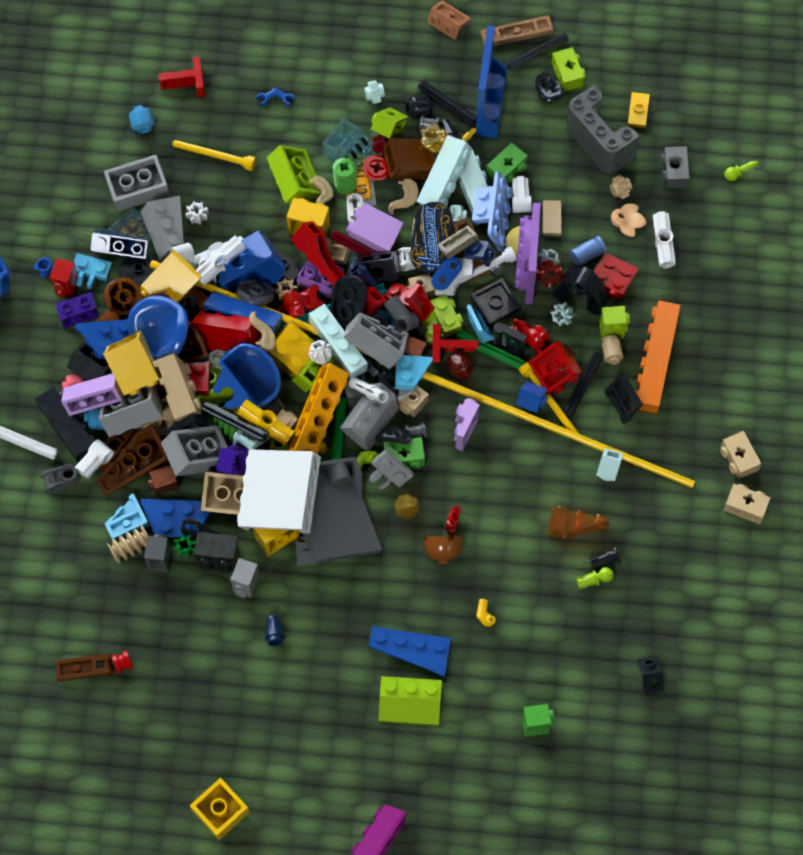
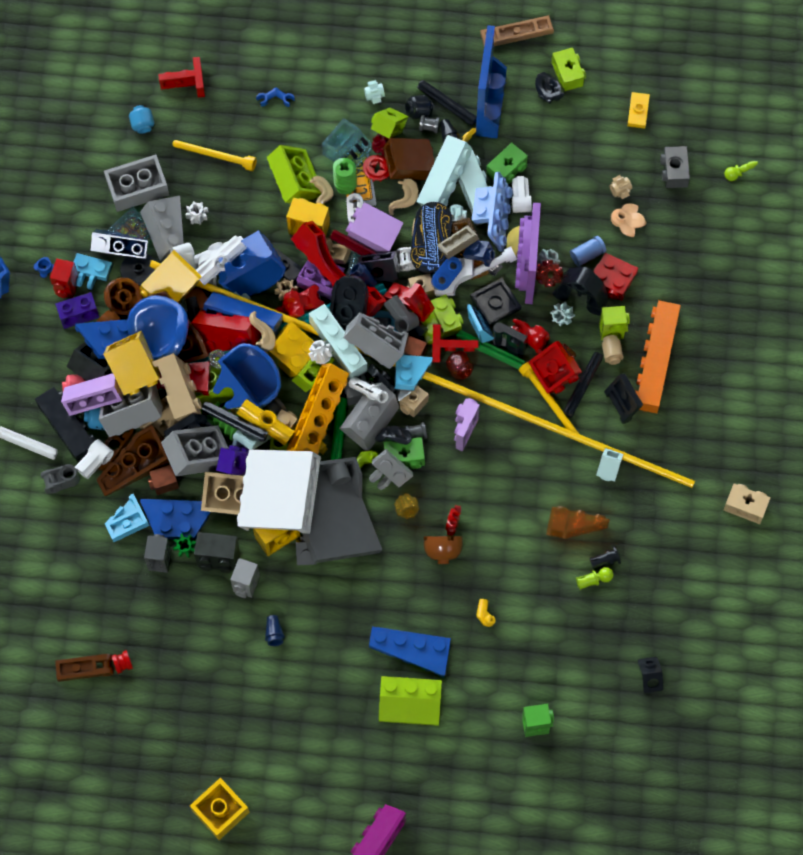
(129, 544): tan piece -> none
(195, 523): black piece -> none
(255, 292): flat silver tile -> none
(433, 138): clear yellow brick -> none
(447, 19): nougat bracket -> none
(532, 397): blue brick -> none
(537, 52): black axle -> none
(551, 218): tan tile -> none
(607, 149): dark grey windscreen -> none
(664, 248): white piece -> none
(741, 446): tan brick -> none

